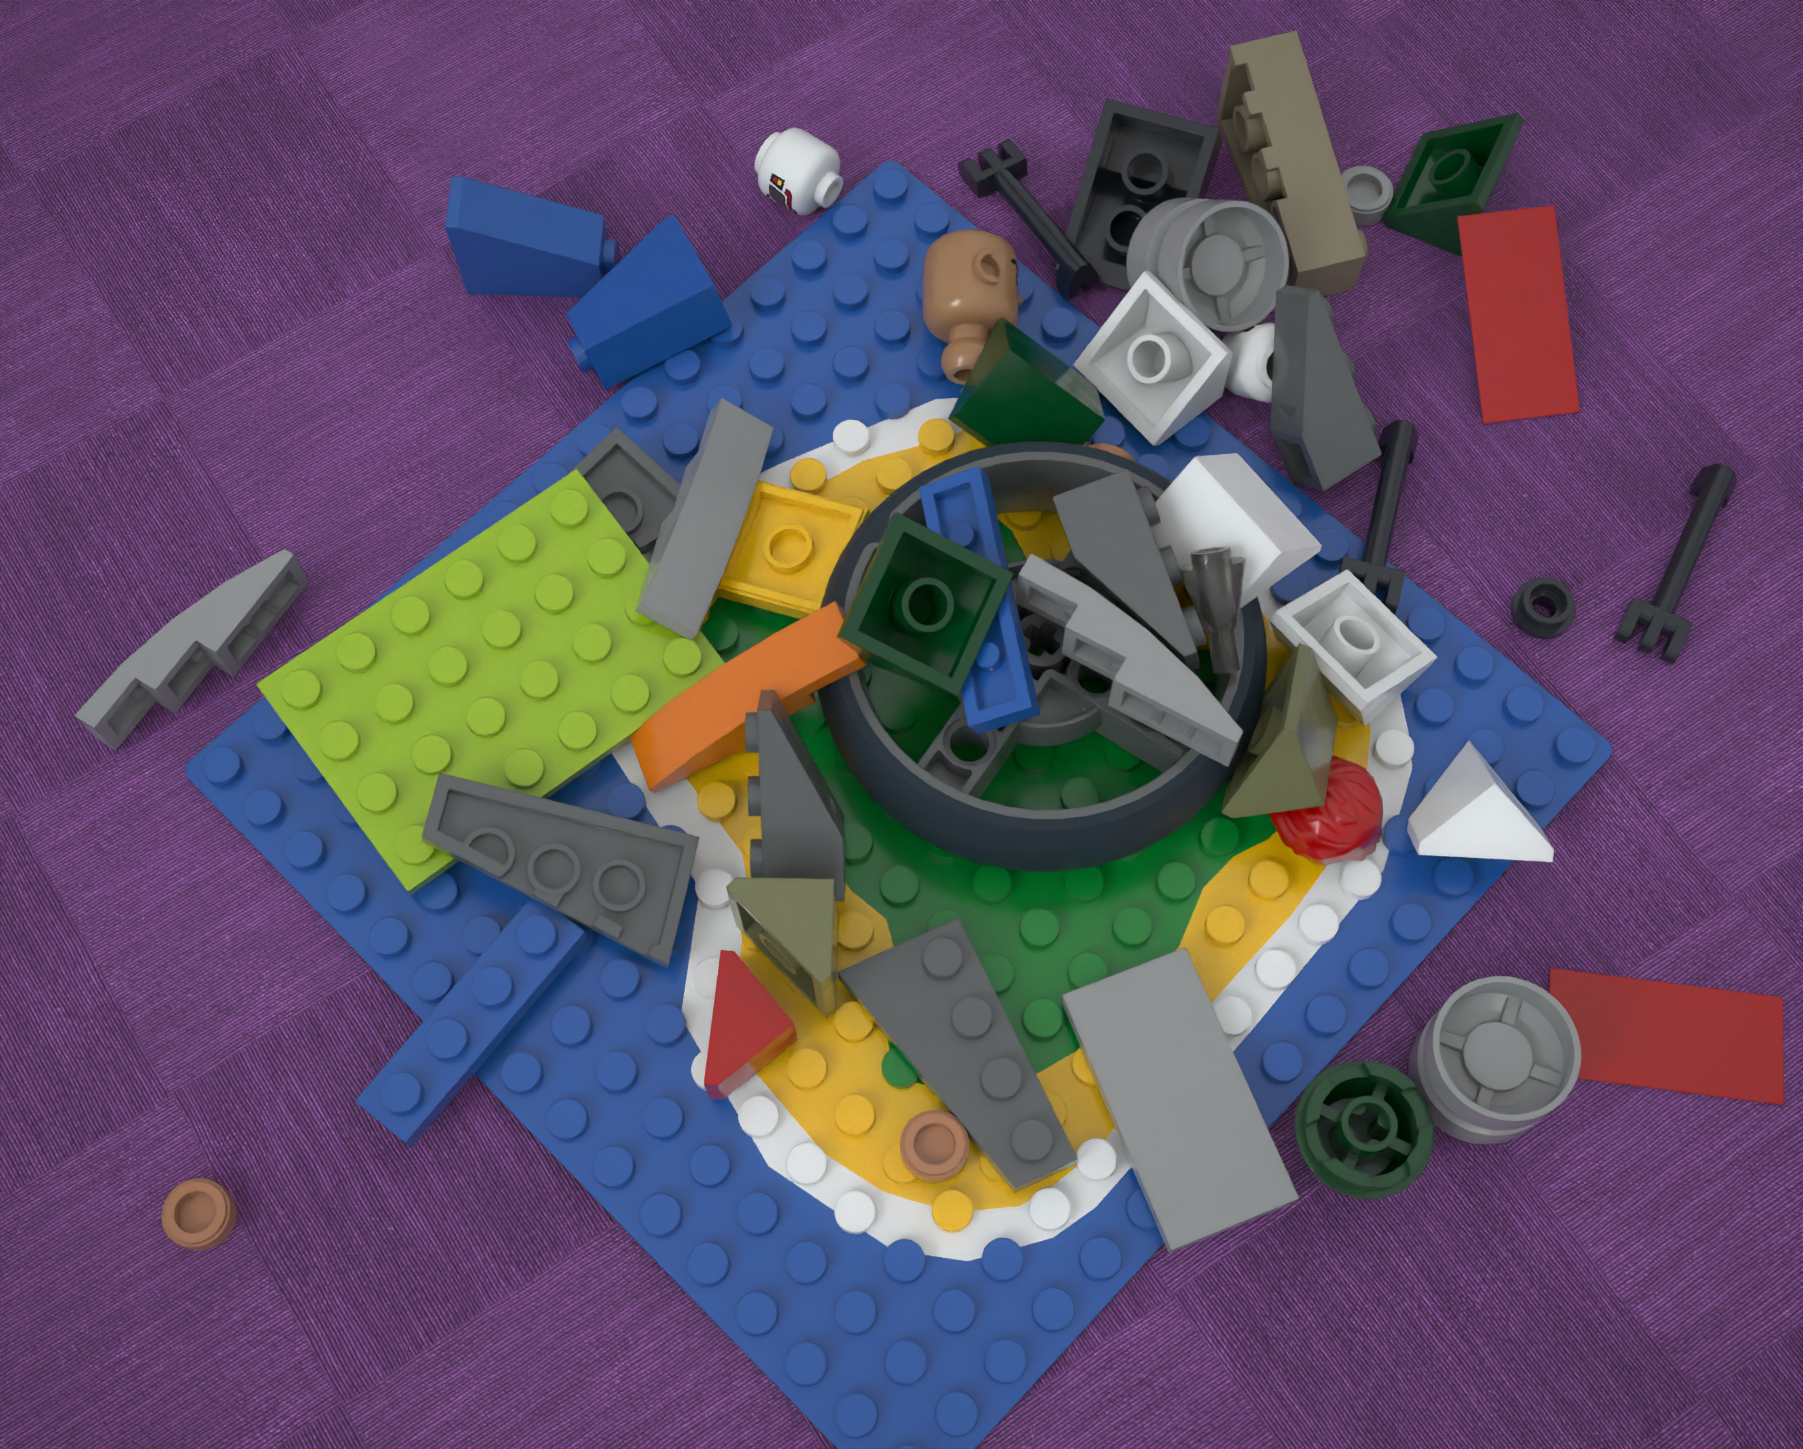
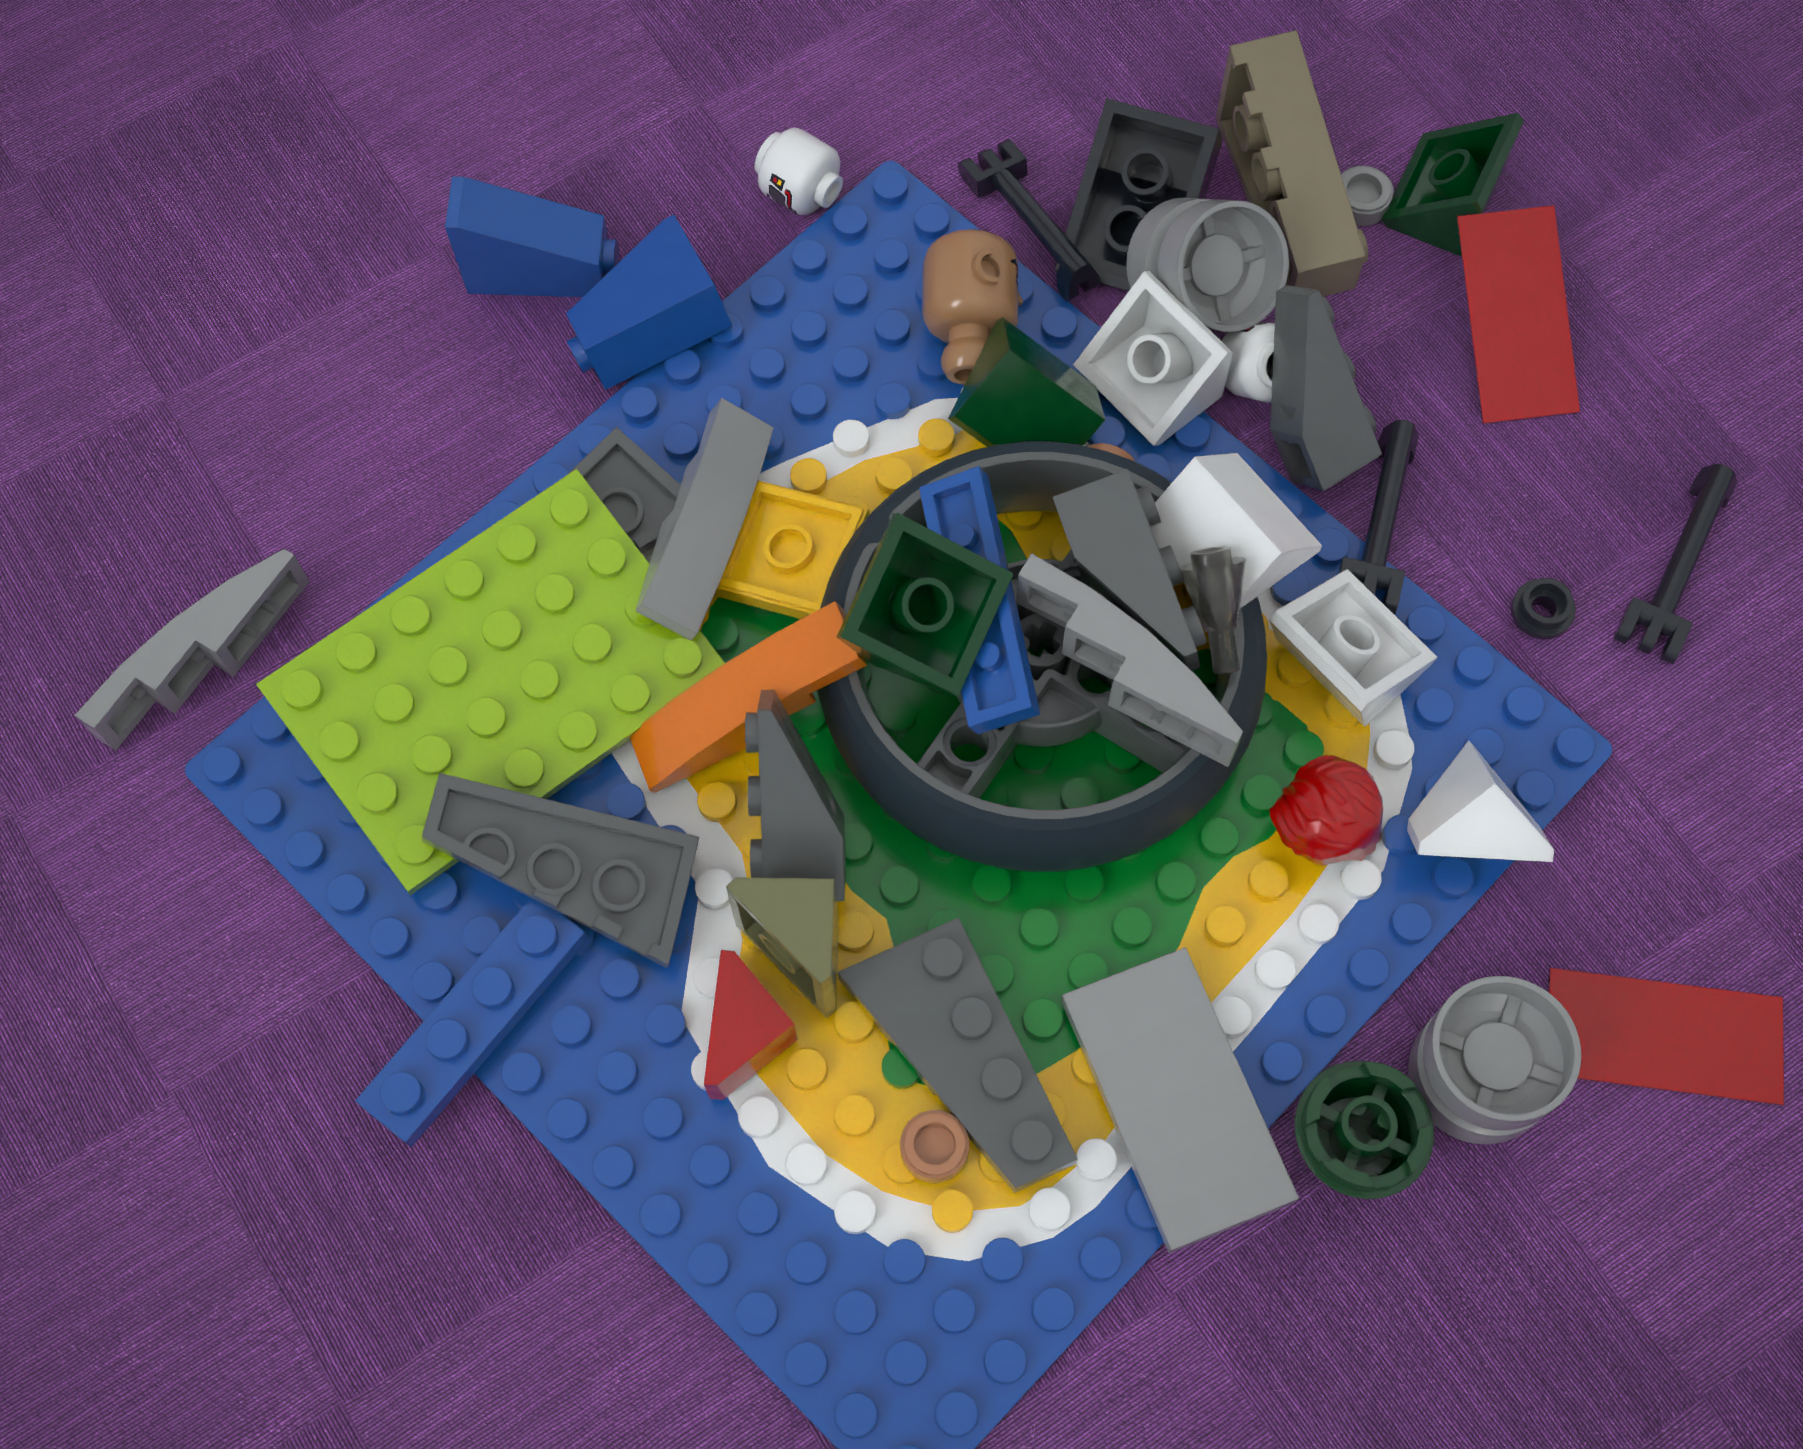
(199, 1214): nougat tile -> none
(1289, 747): olive slope -> none

